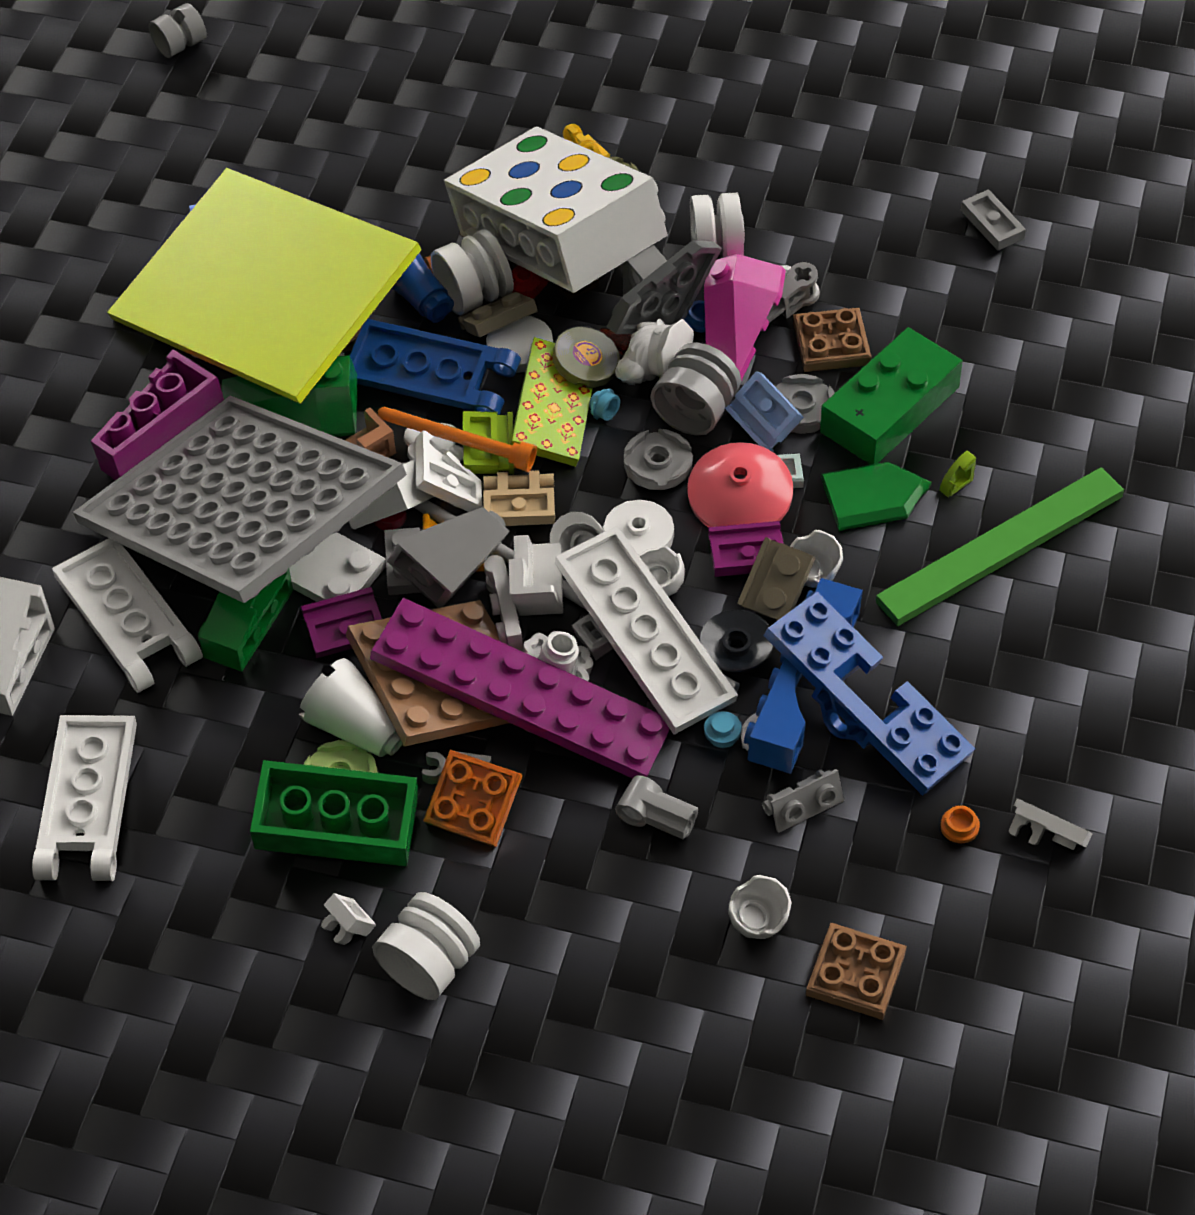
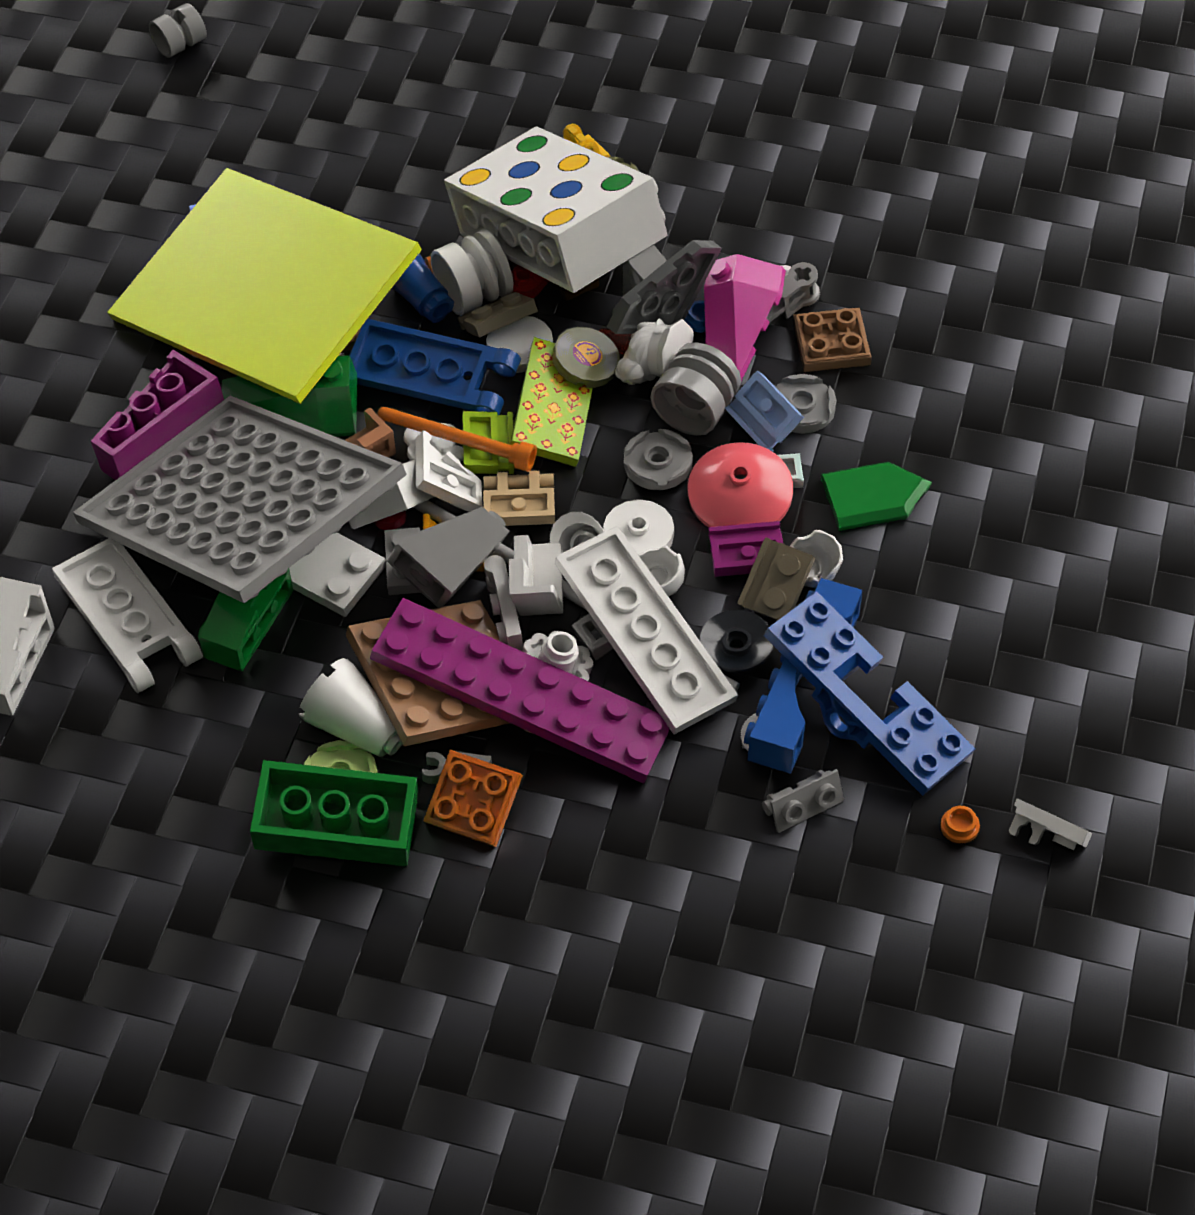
(85, 793): white hinge -> none
(330, 618): magenta plate -> none
(349, 916): white tile -> none
(426, 945): white wheel -> none
(604, 404): medium azure plate -> none
(647, 804): light grey piece -> none
(722, 729): medium azure plate -> none
(724, 228): white wheel -> none
(759, 907): white hair -> none
(856, 971): medium nougat tile -> none
(890, 396): green brick -> none
(959, 474): lime tile -> none
(993, 219): light grey plate -> none
(999, 546): bright green tile -> none

